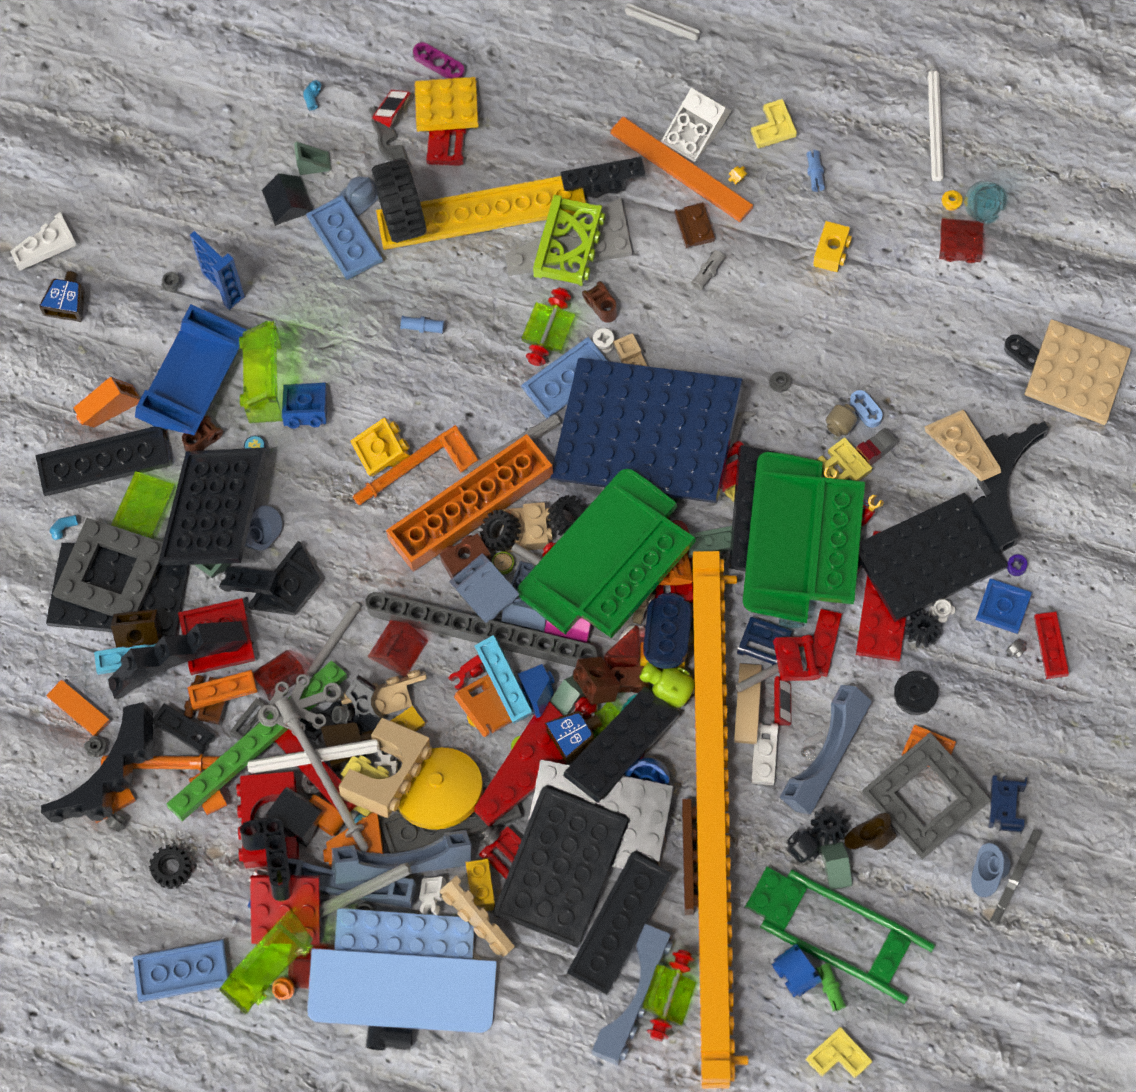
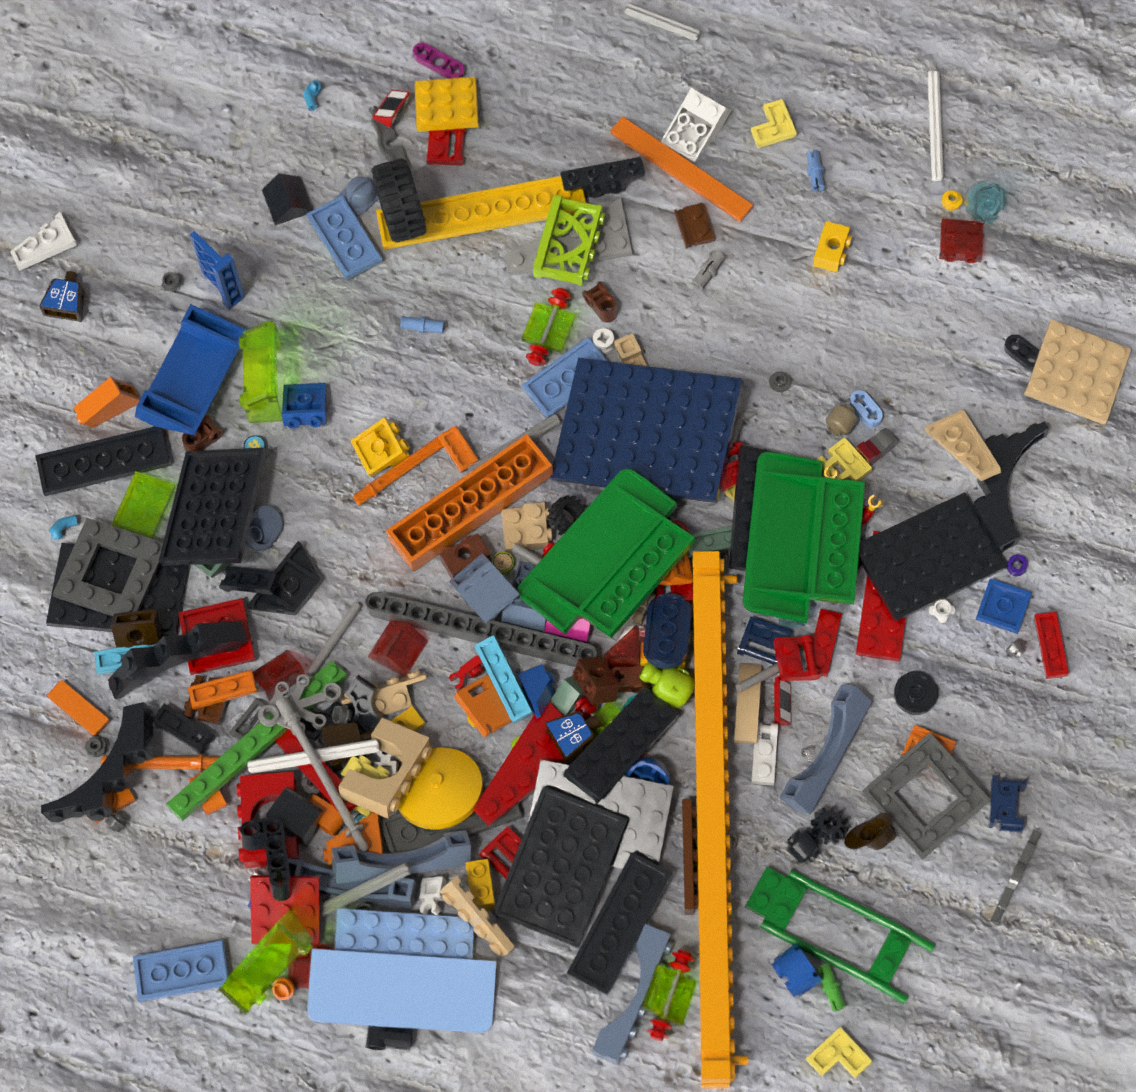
(164, 855): black tyre -> none
(311, 159): sand green slope -> none
(489, 835): flat silver plate -> none
(508, 535): black tyre -> none
(737, 174): yellow plate -> none
(836, 866): sand green slope -> none
(916, 634): black gear -> none
(989, 869): sand blue piece -> none

